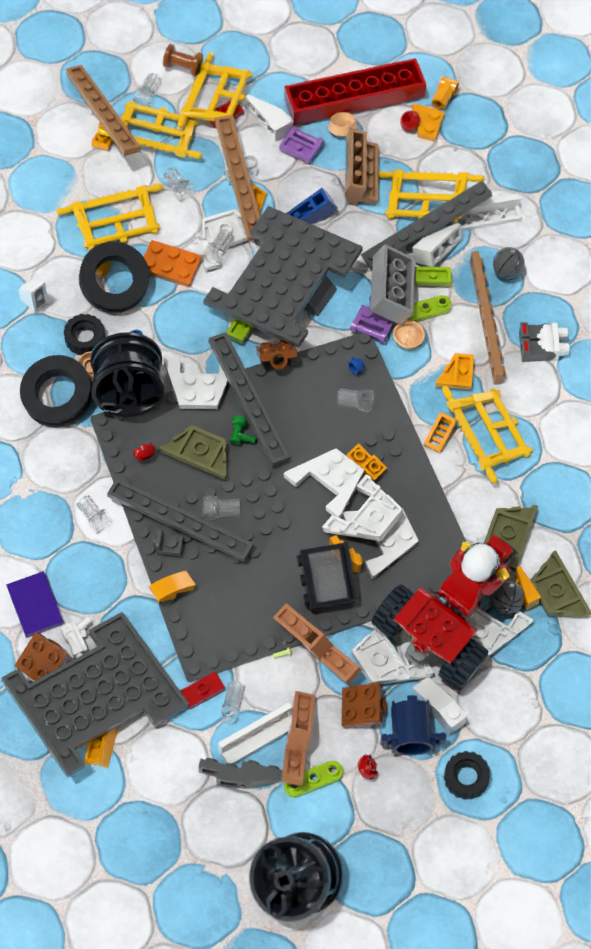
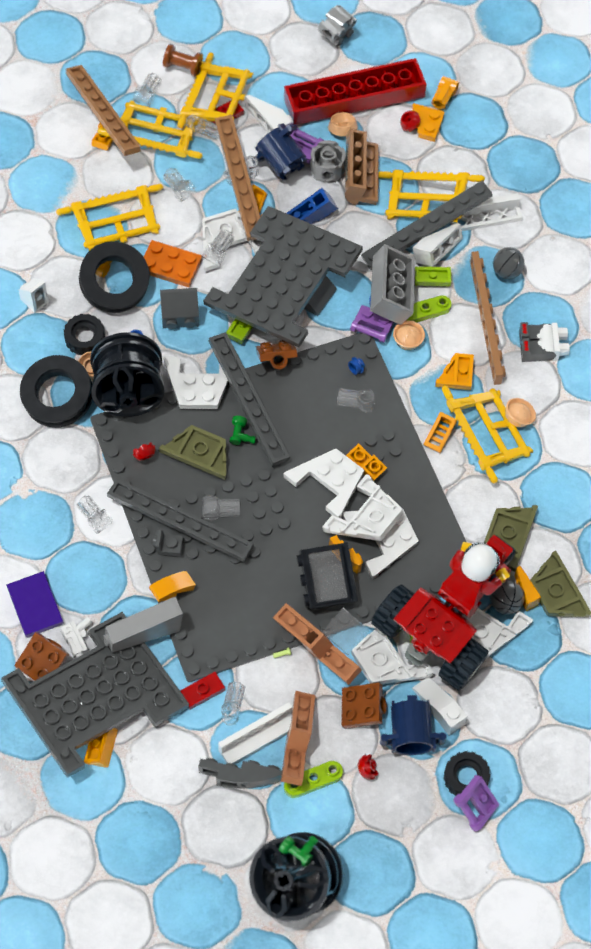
(144, 626): none -> light grey slope
(179, 308): none -> dark grey slope
(204, 126): none -> clear piece
(281, 151): none -> dark blue container
(303, 855): none -> green piece
(327, 161): none -> light grey brick
(337, 25): none -> light grey brick
(345, 631): none -> clear piece
(481, 798): none -> medium lavender plate
(520, 412): none -> light nougat hat

